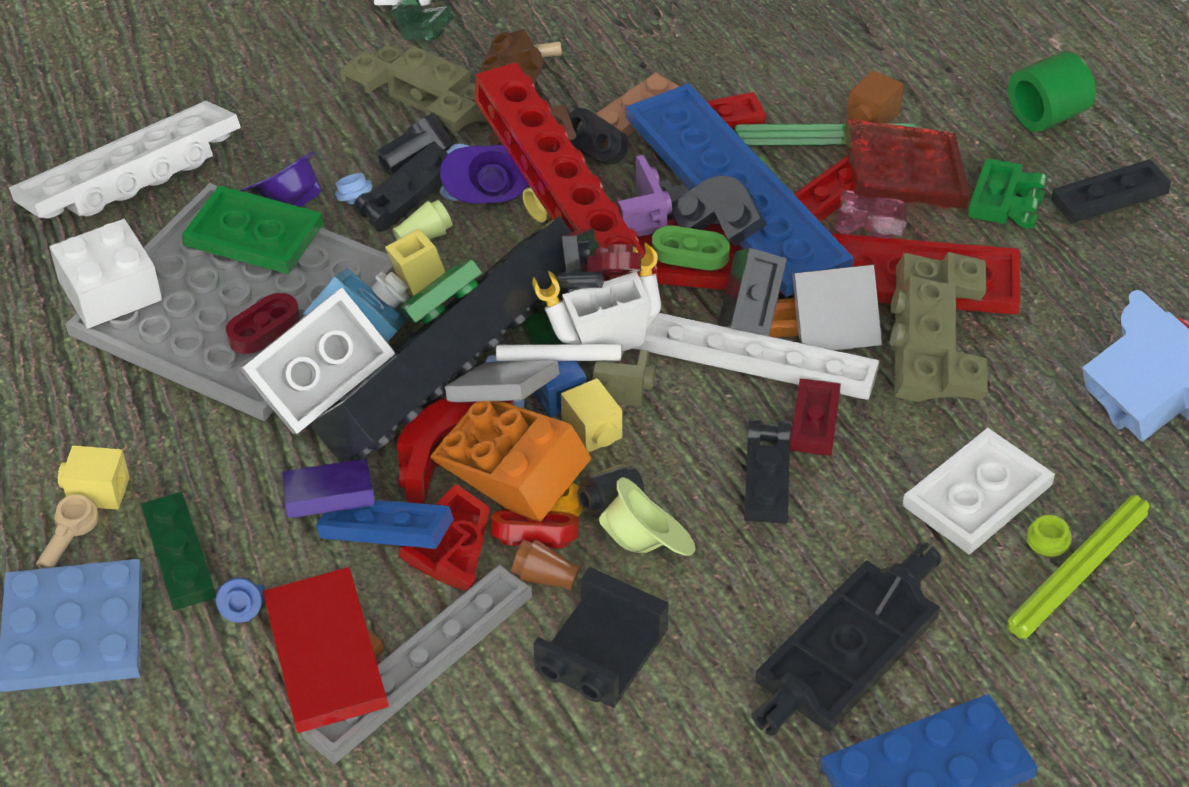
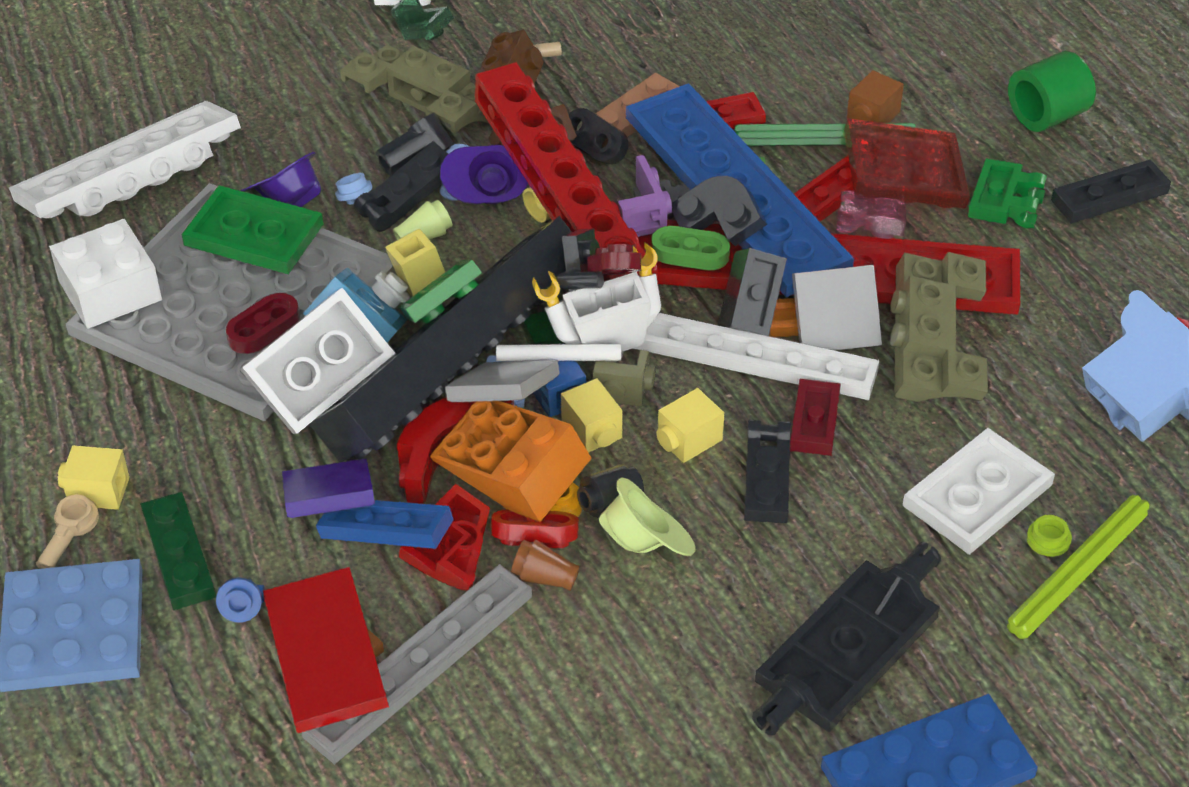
(603, 639): black panel -> none
(690, 425): none -> light yellow brick

